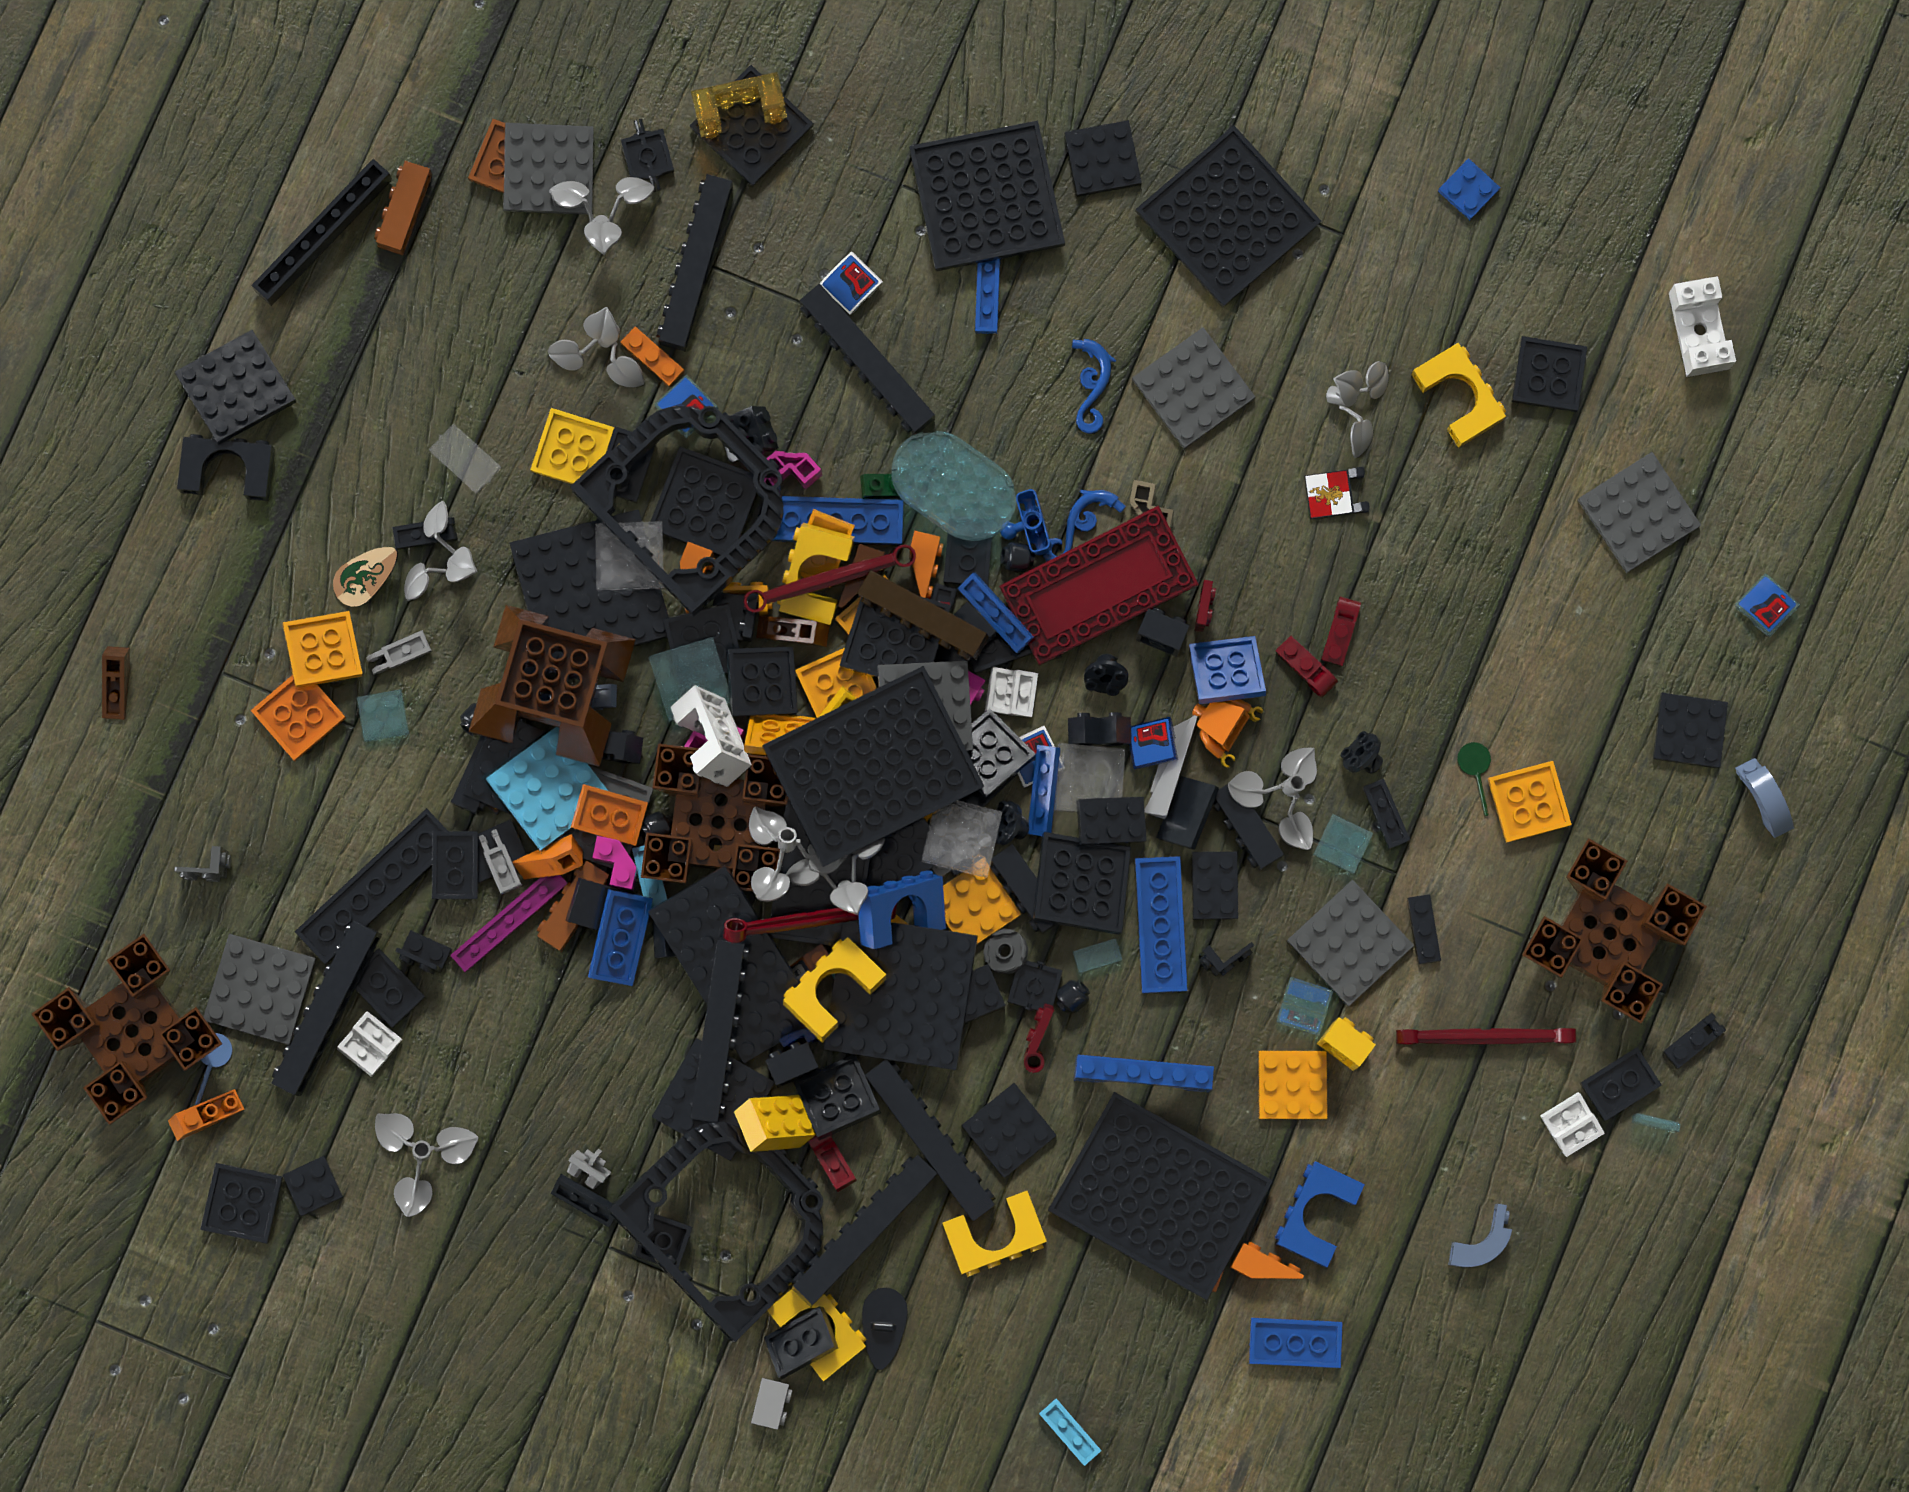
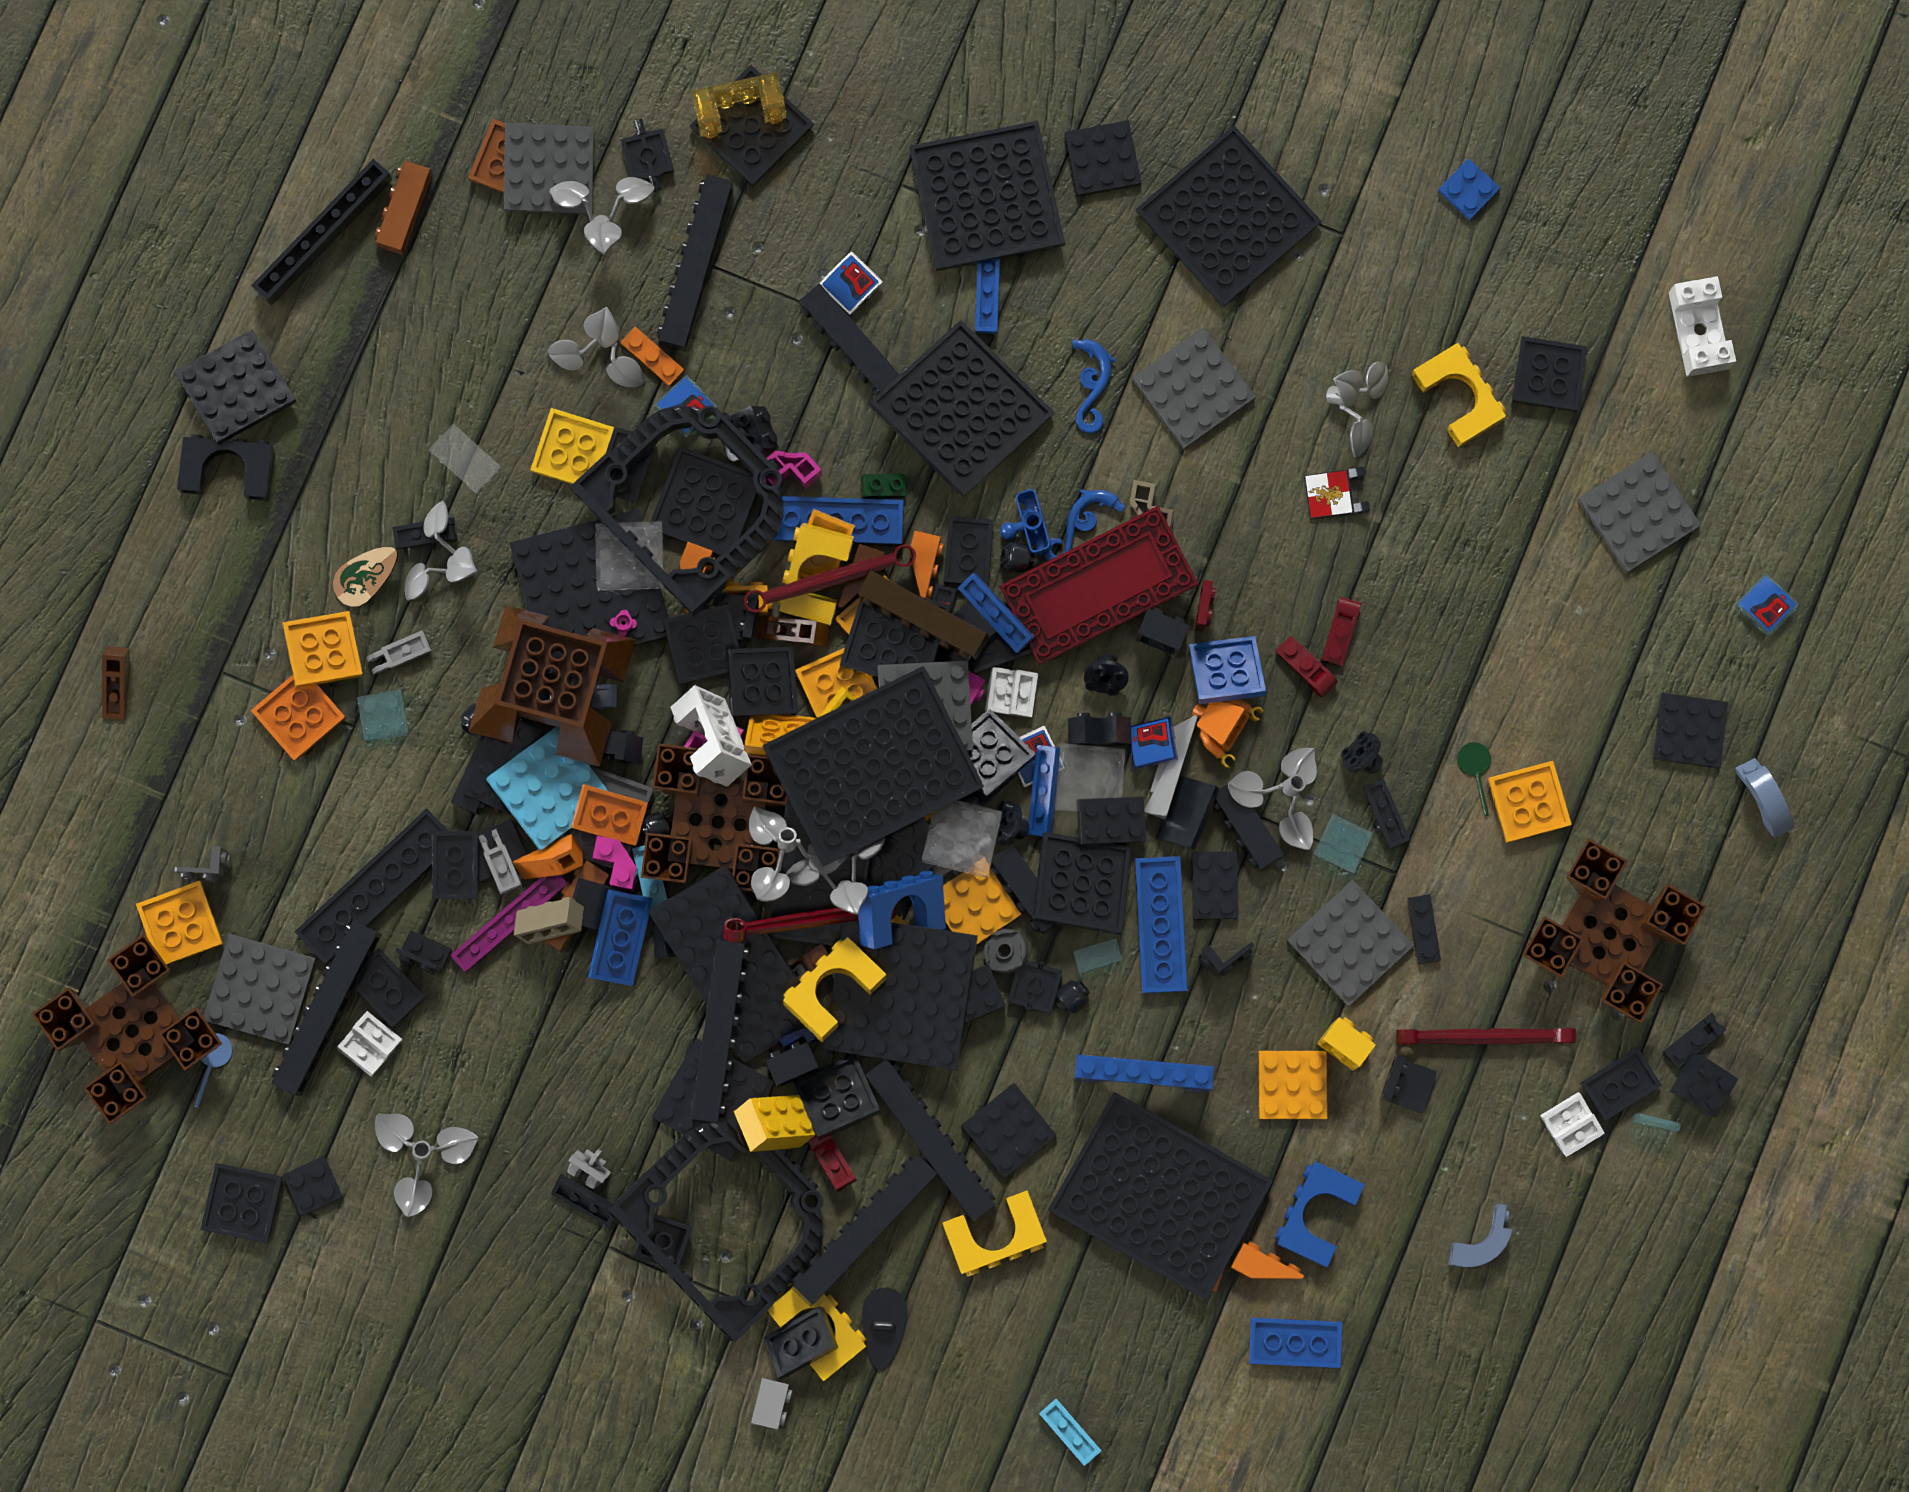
(180, 923): none -> light orange plate
(205, 1114): orange slope -> none
(548, 920): none -> dark tan brick
(623, 616): none -> dark pink plate
(688, 666): clear light blue plate -> none
(953, 485): clear light blue plate -> none
(961, 408): none -> black plate
(1035, 1036): dark red plate -> none
(1304, 1006): clear light blue slope -> none
(1408, 1084): none -> black bracket
(1704, 1085): none -> black brick

